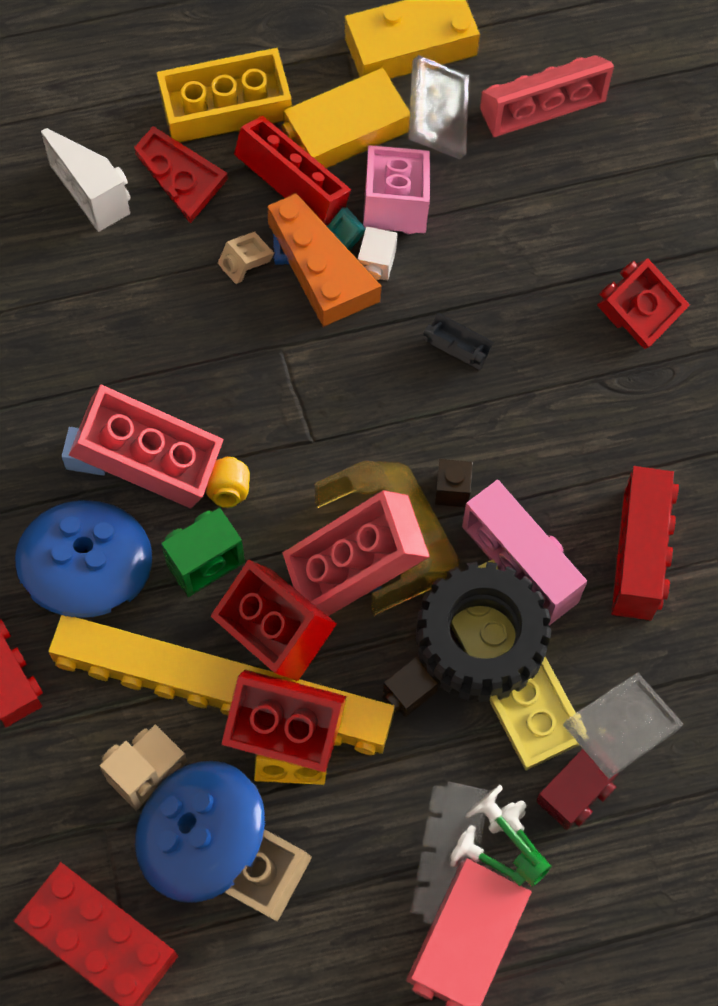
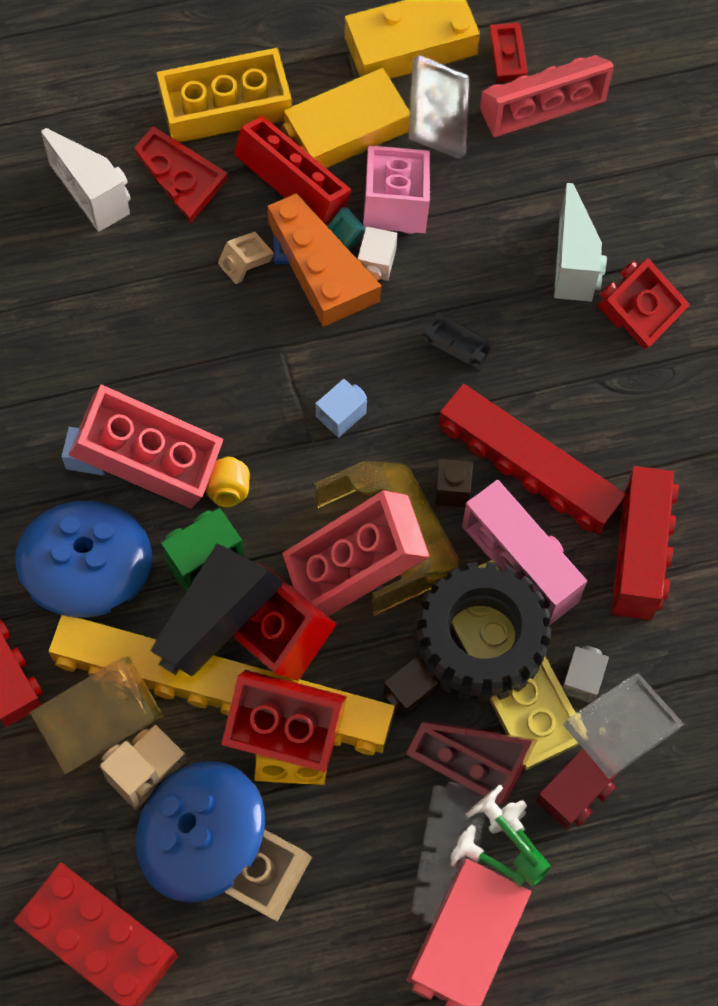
(96, 714): none -> clear yellow brick
(213, 610): none -> black slope
(341, 407): none -> light blue brick
(473, 756): none -> dark red wedge
(508, 52): none -> red plate
(531, 459): none -> red brick
(578, 251): none -> light aqua slope
(585, 673): none -> light grey brick

